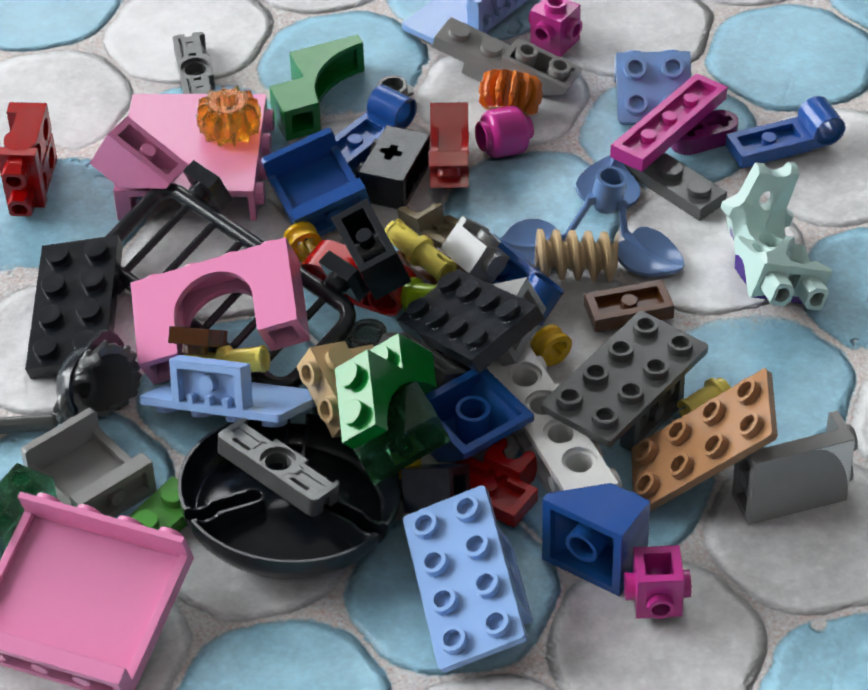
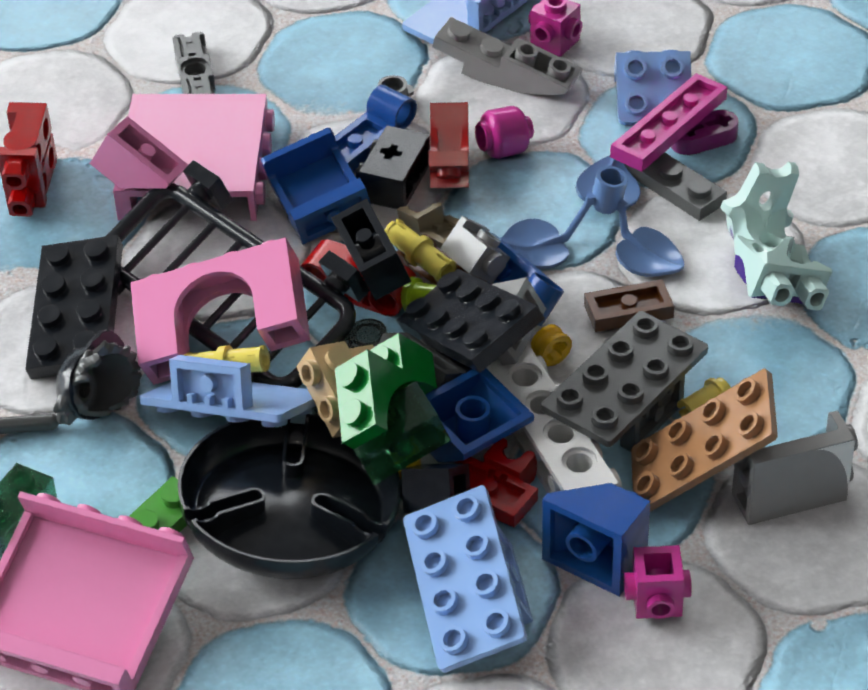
(90, 466): light grey panel -> none
(197, 339): reddish brown plate -> none
(228, 115): clear yellow gear -> none
(296, 484): dark grey piece -> none
(298, 233): yellow bush -> none
(313, 75): arch -> none
(510, 88): orange gear -> none
(576, 255): tan piece -> none
(813, 128): blue plate -> none

